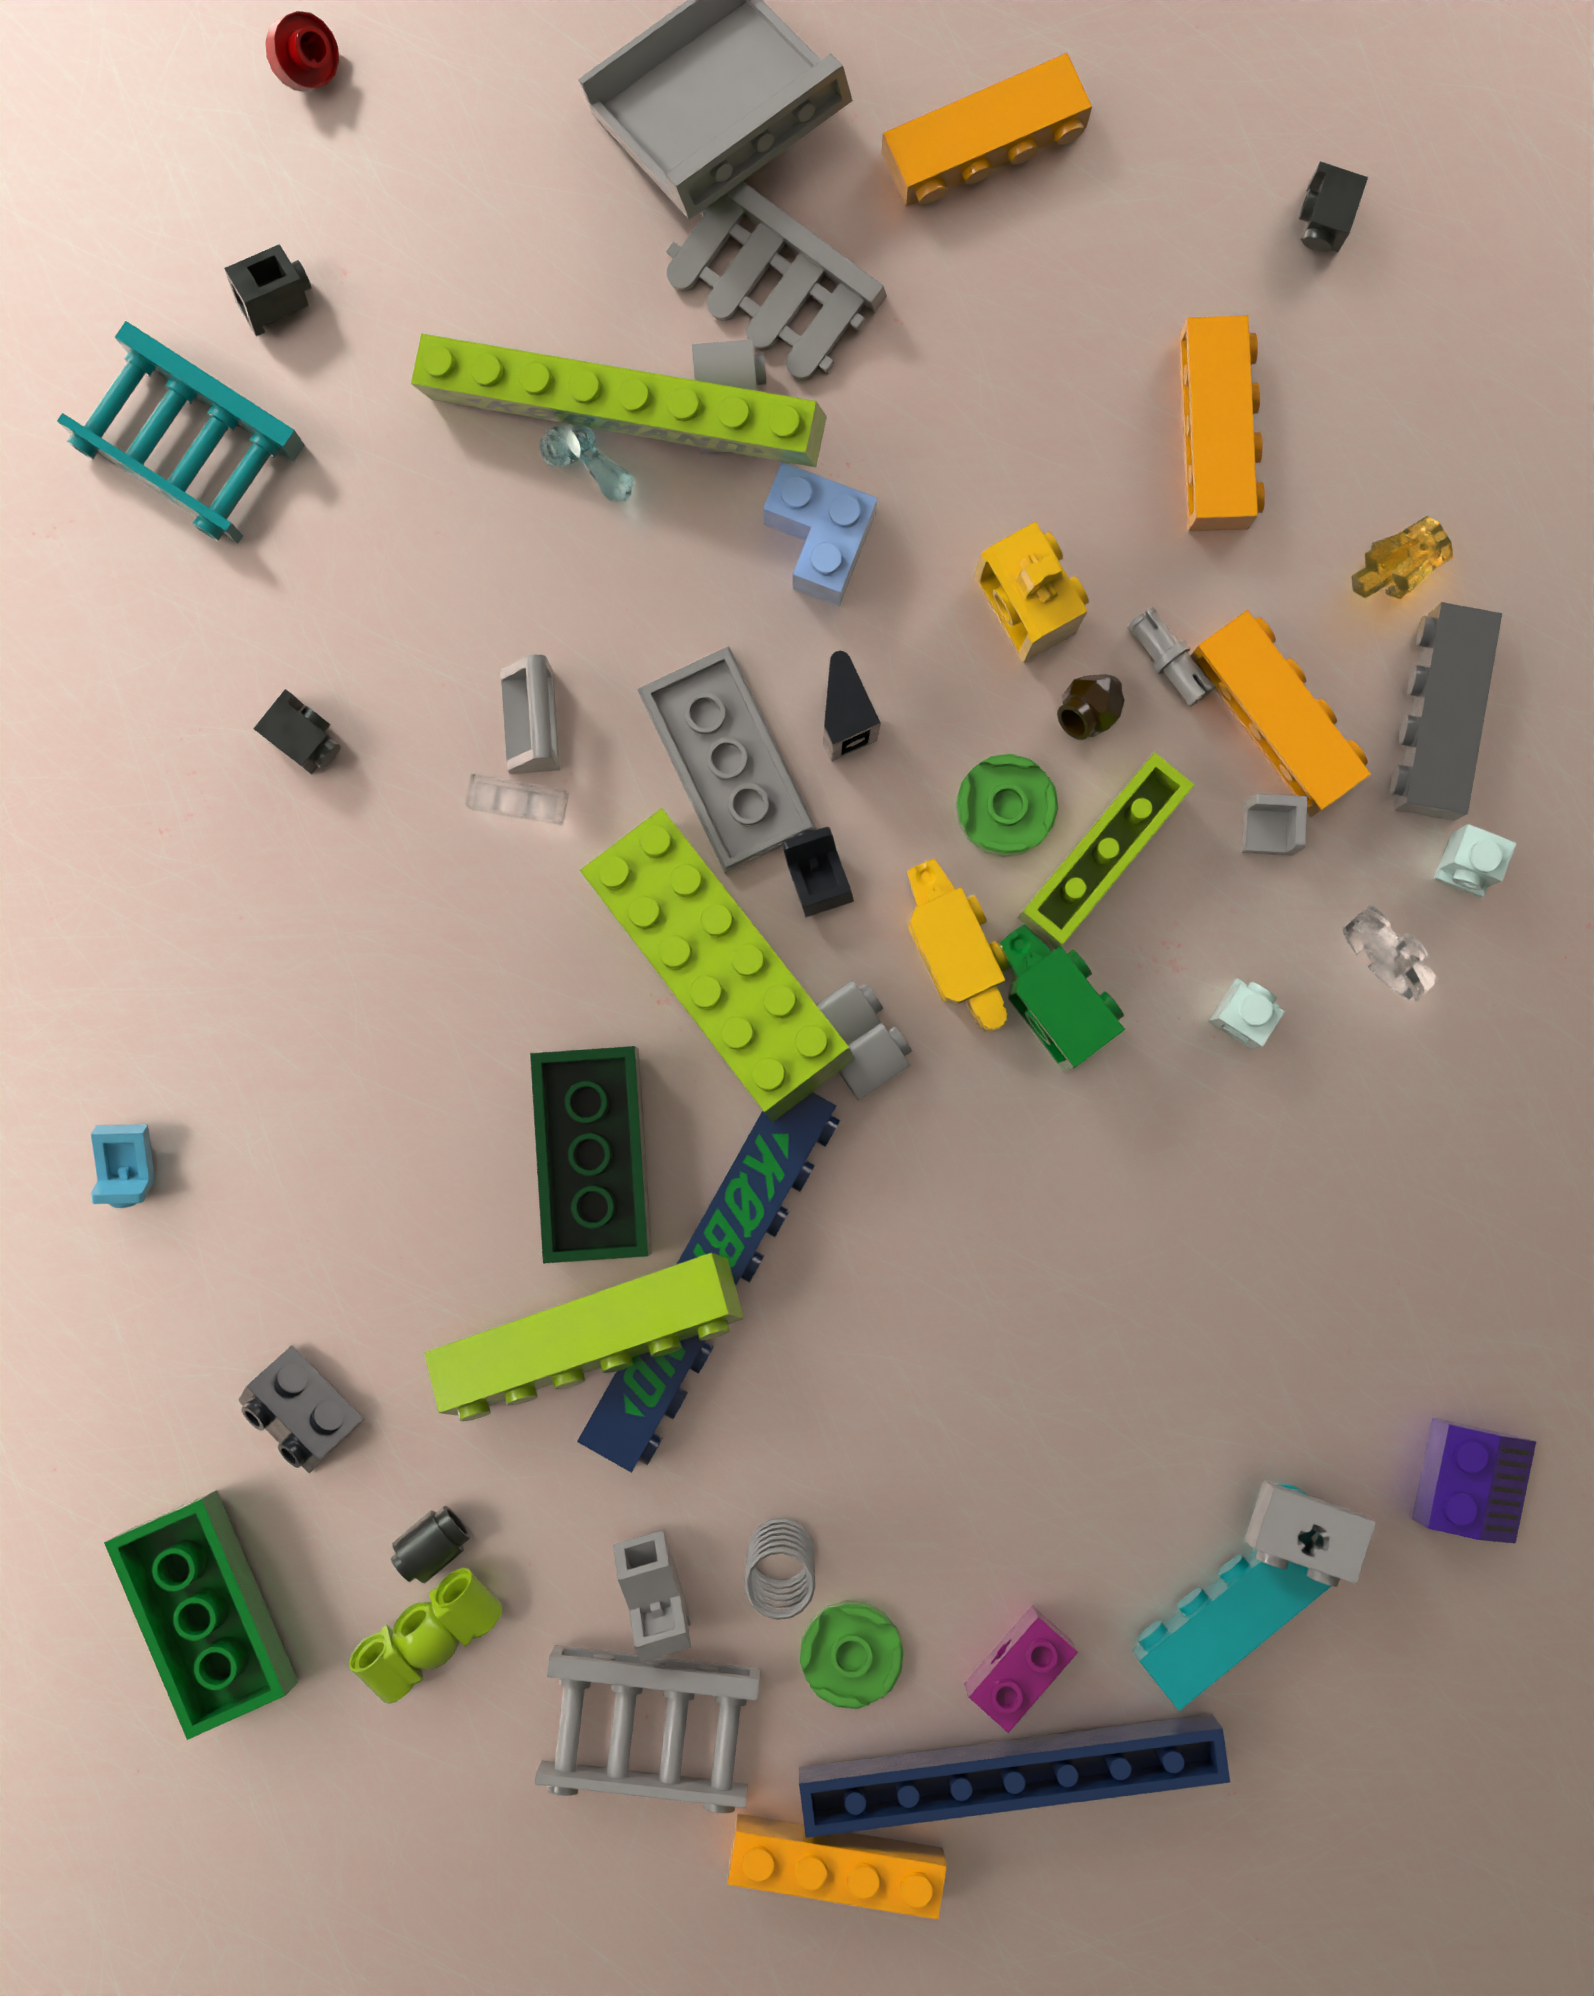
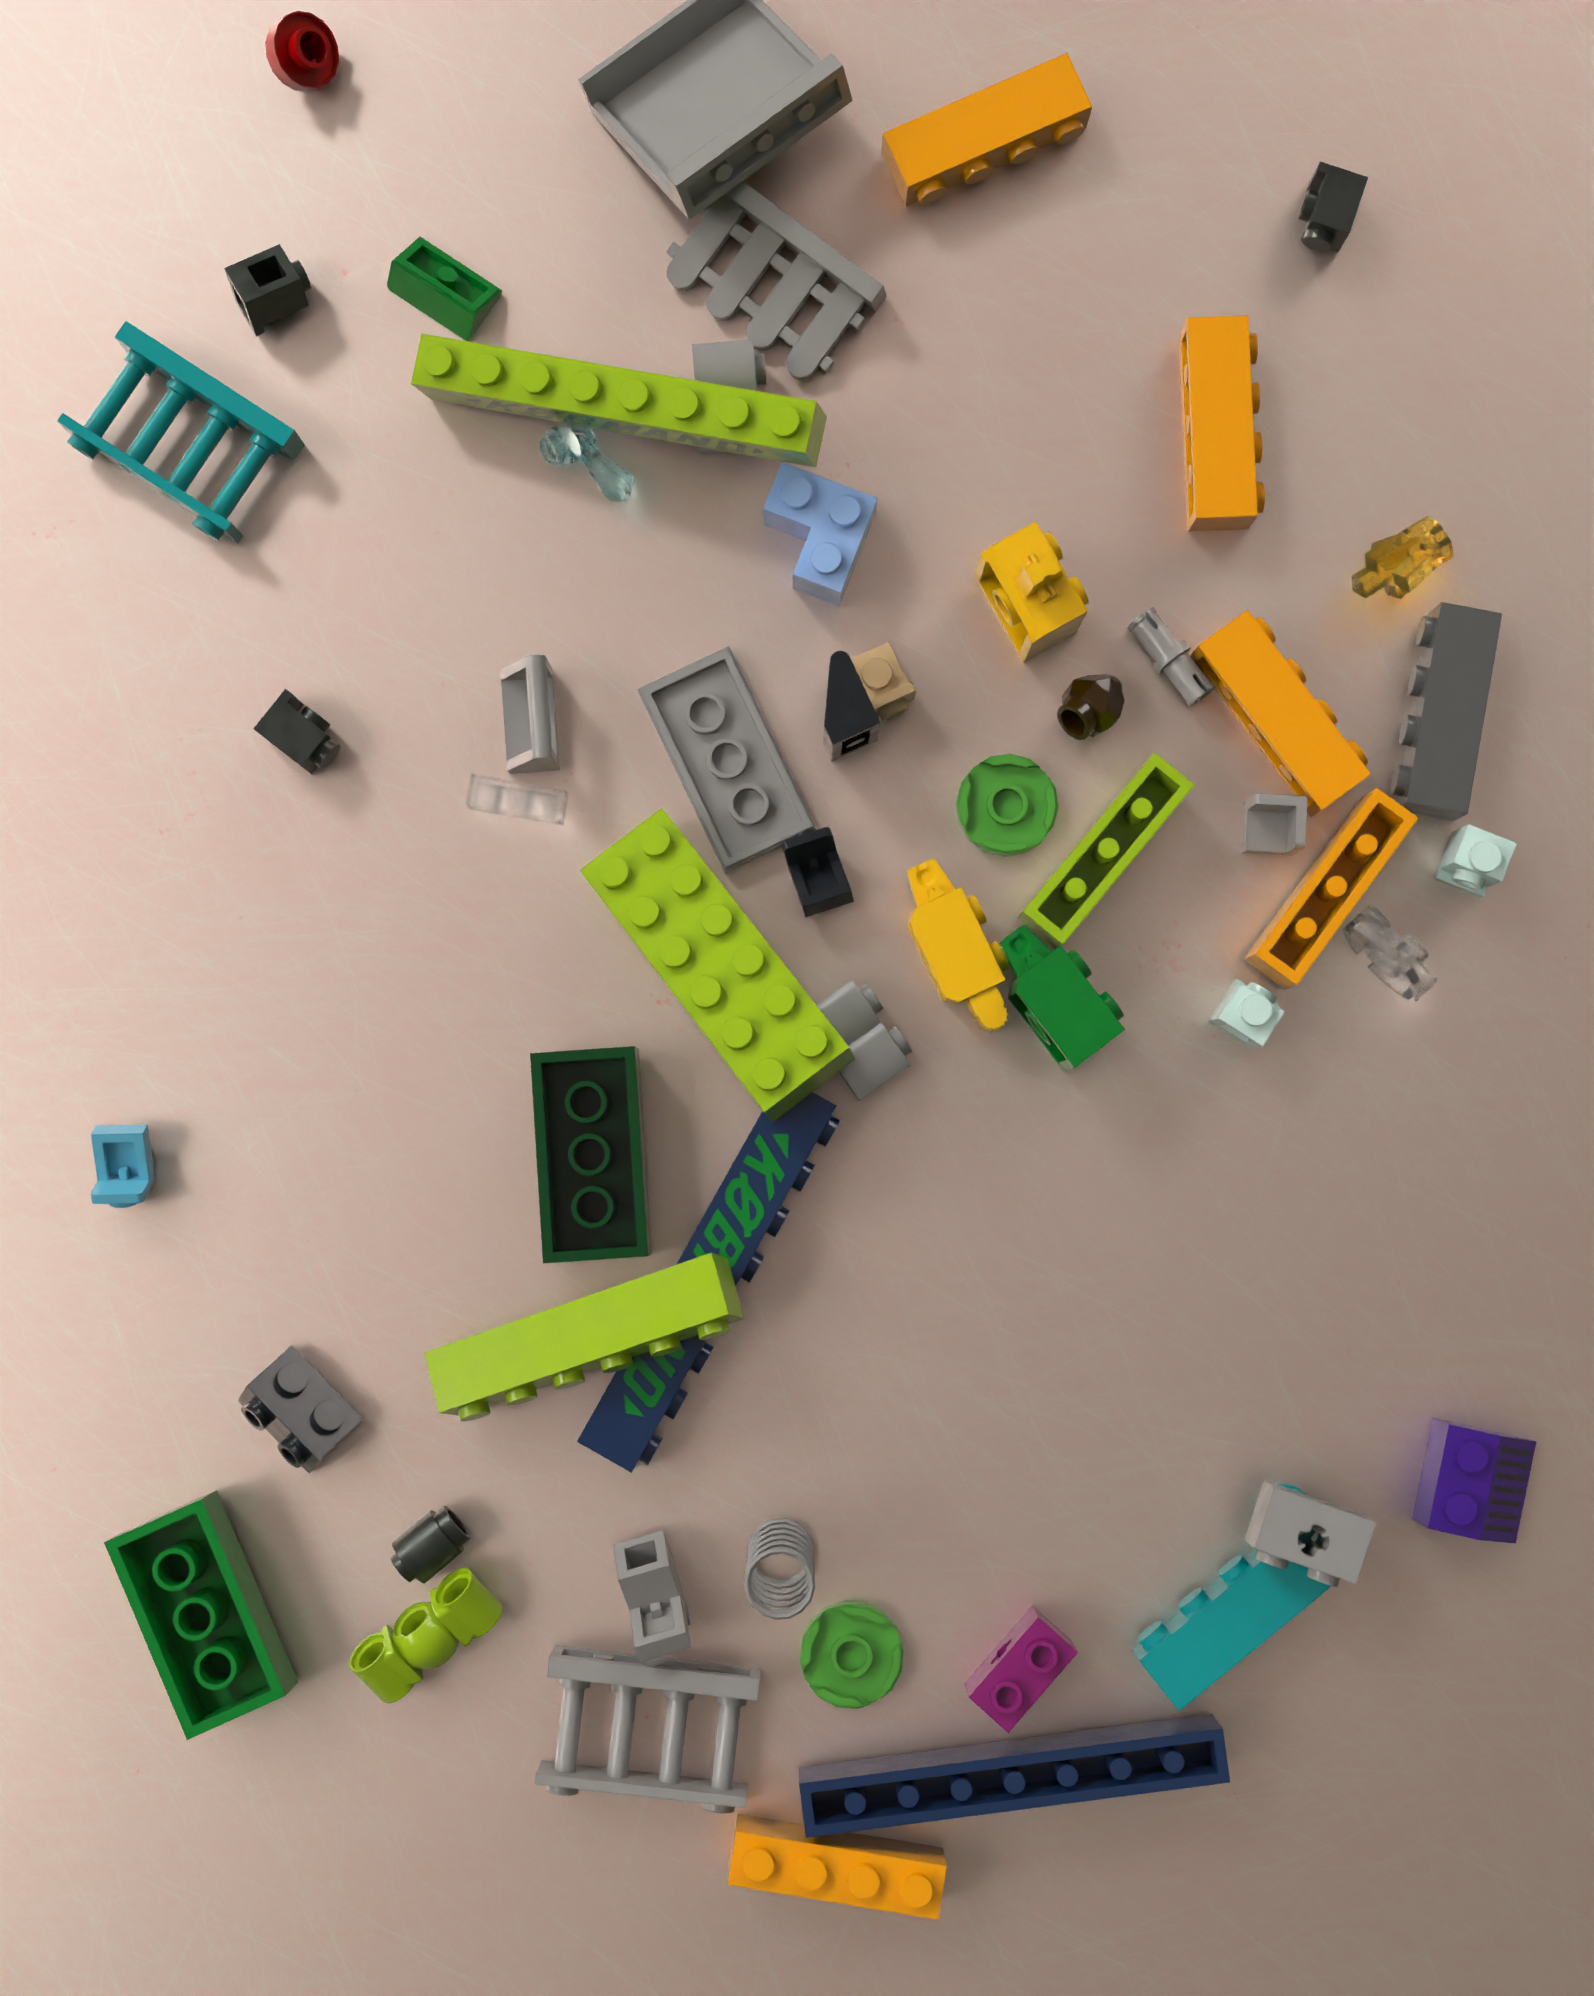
(442, 288): none -> green slope
(884, 681): none -> tan bracket
(1330, 888): none -> light orange brick

